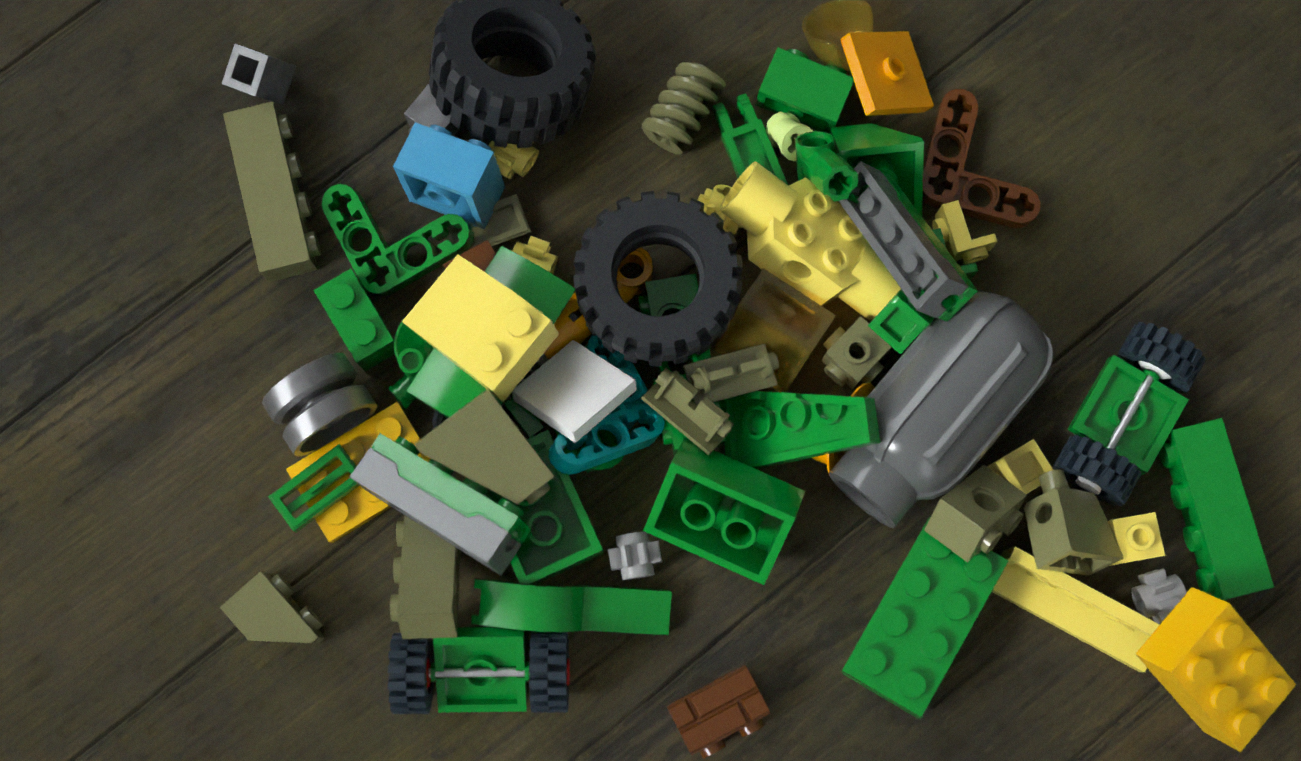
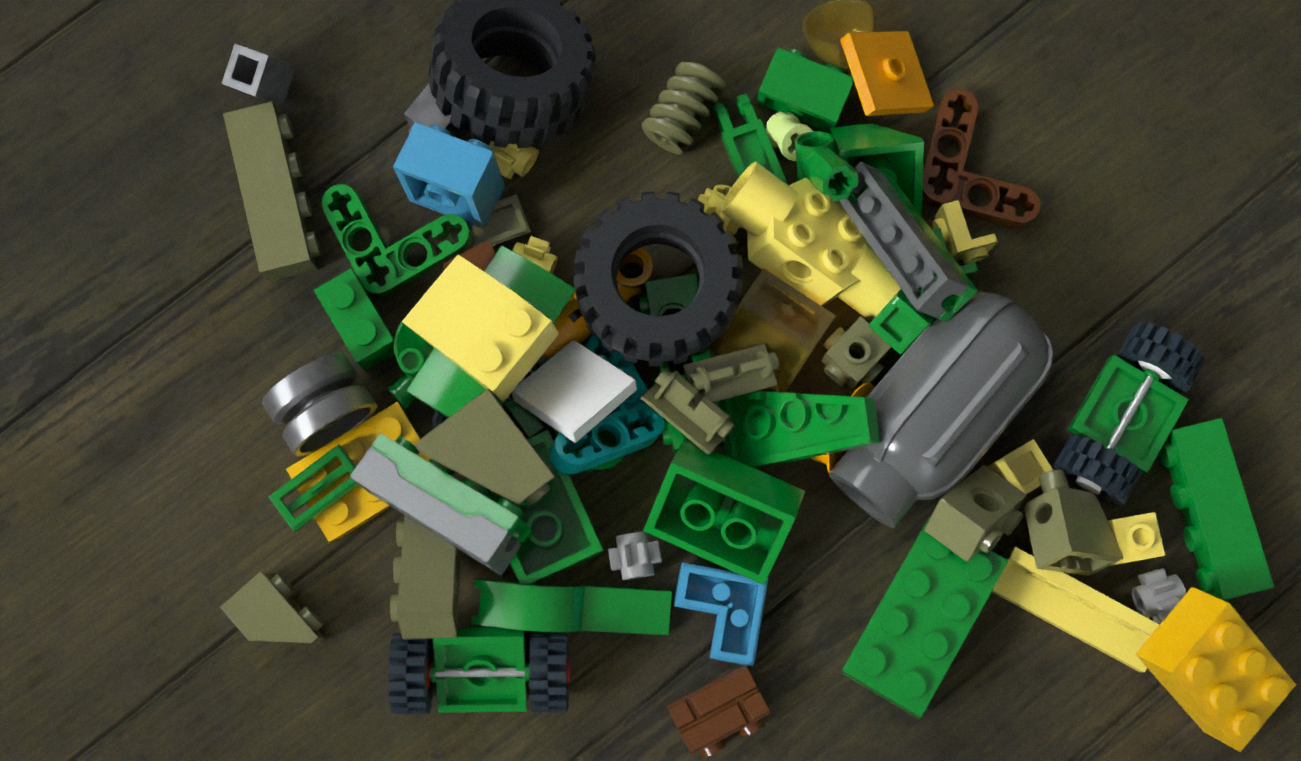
(734, 600): none -> dark azure brick

